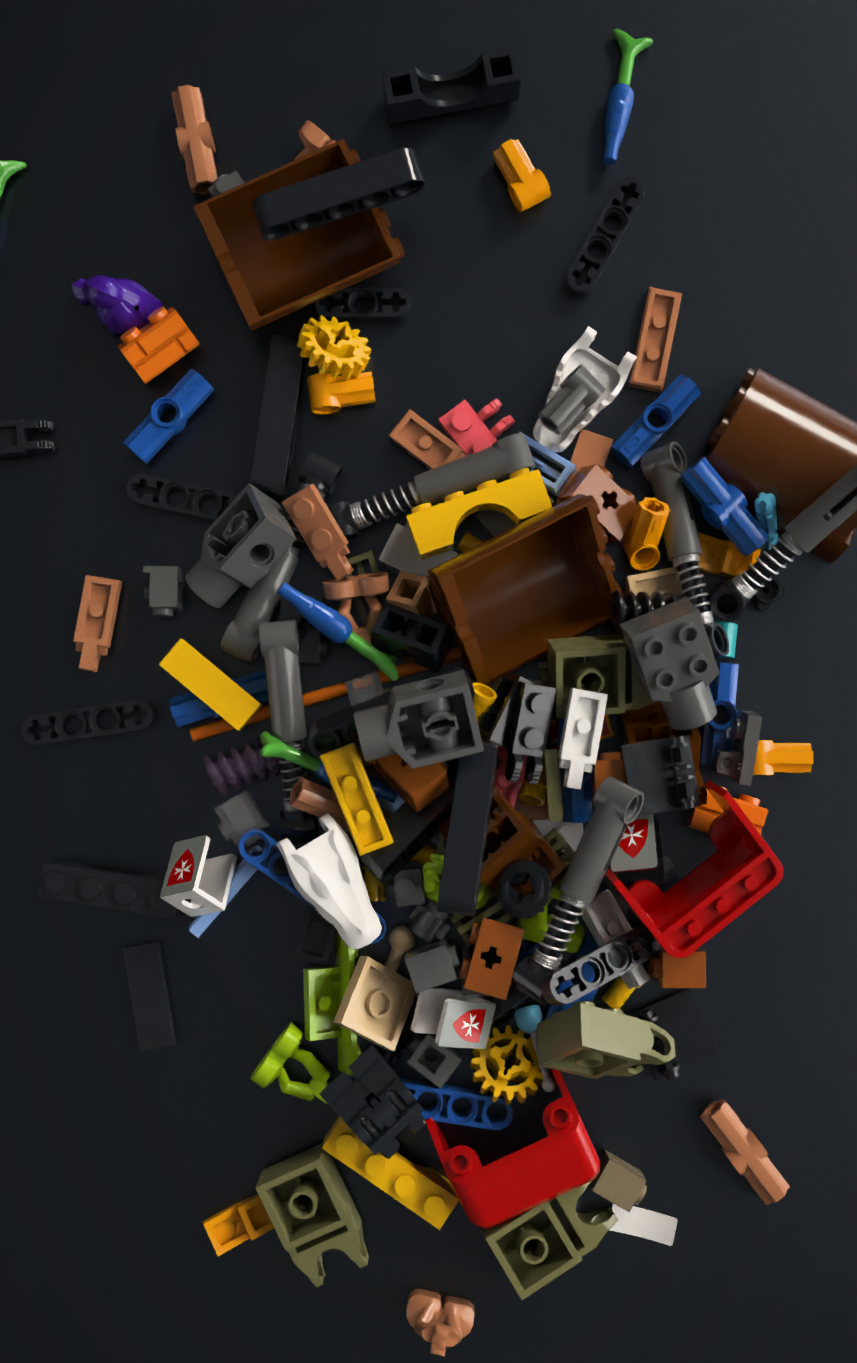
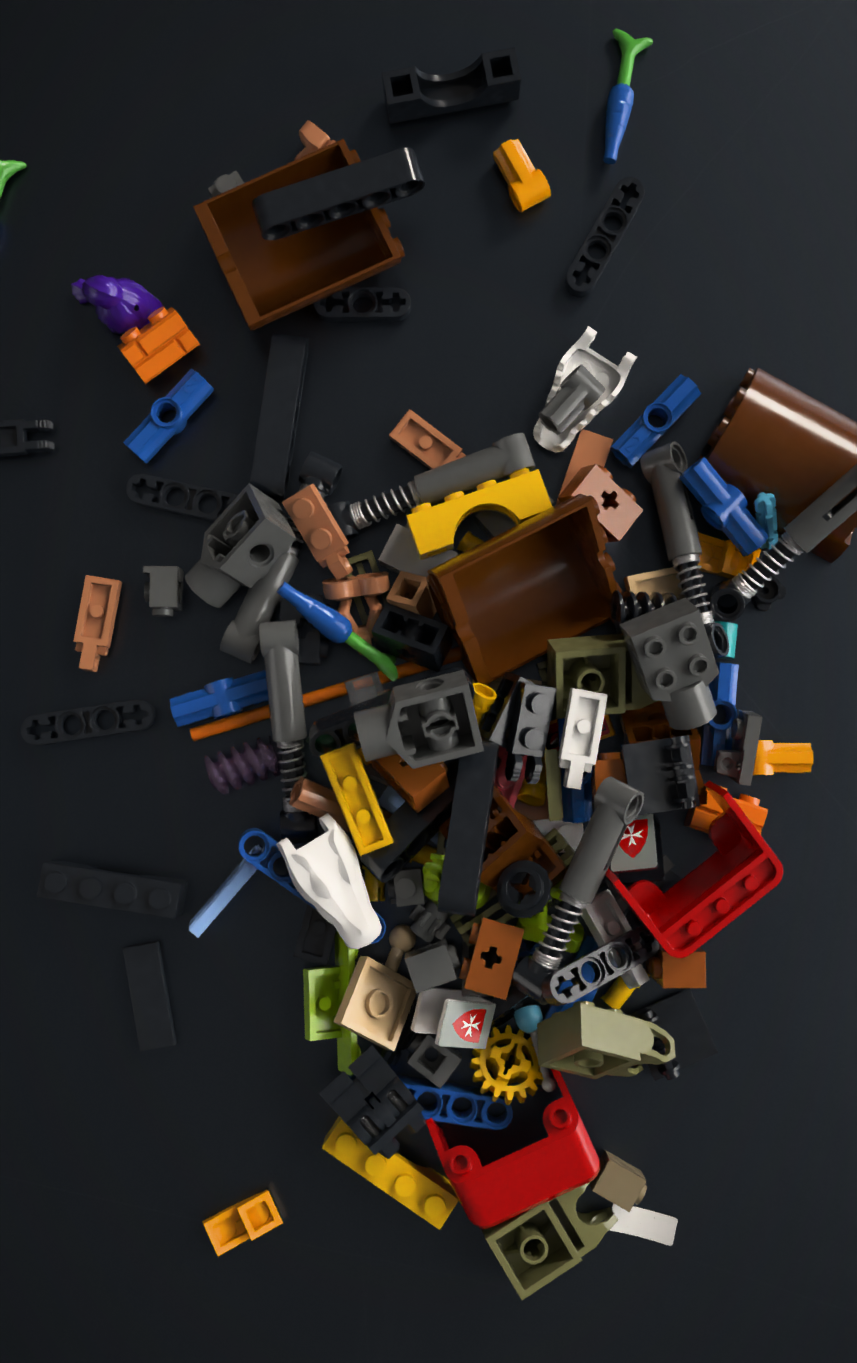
(194, 138): nougat piece -> none
(197, 879): piece -> none
(210, 684): yellow tile -> none
(240, 815): clear brick -> none
(273, 1066): lime piece -> none
(276, 748): bright green piece -> none
(312, 1211): olive brick -> none
(331, 394): light orange piece -> none
(334, 347): yellow gear -> none
(439, 1322): nougat piece -> none
(468, 429): coral hinge -> none
(561, 478): light blue tile -> none
(645, 533): light orange piece -> none
(655, 339): nougat tile -> none
(745, 1151): nougat piece -> none

